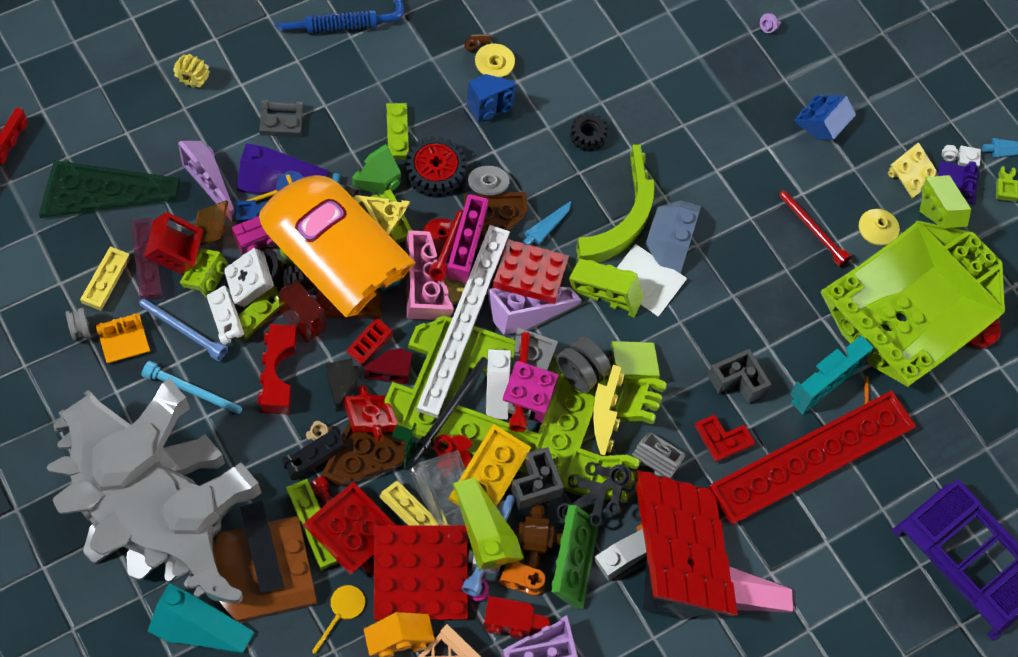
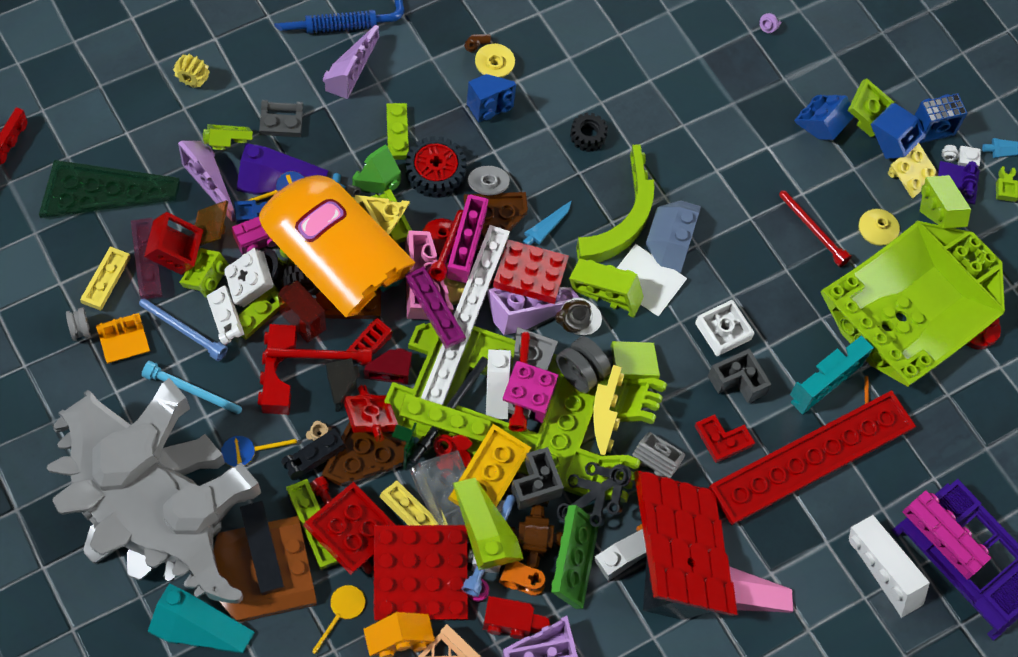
(220, 135): none -> lime plate
(242, 450): none -> blue piece
(347, 69): none -> lavender wedge
(361, 355): none -> red piece
(435, 307): none -> magenta tile
(444, 418): none -> lime plate
(579, 316): none -> white piece
(728, 317): none -> white brick
(868, 105): none -> lime plate
(889, 565): none -> white wedge
(897, 131): none -> blue slope
(941, 116): none -> blue brick
(947, 534): none -> dark pink brick

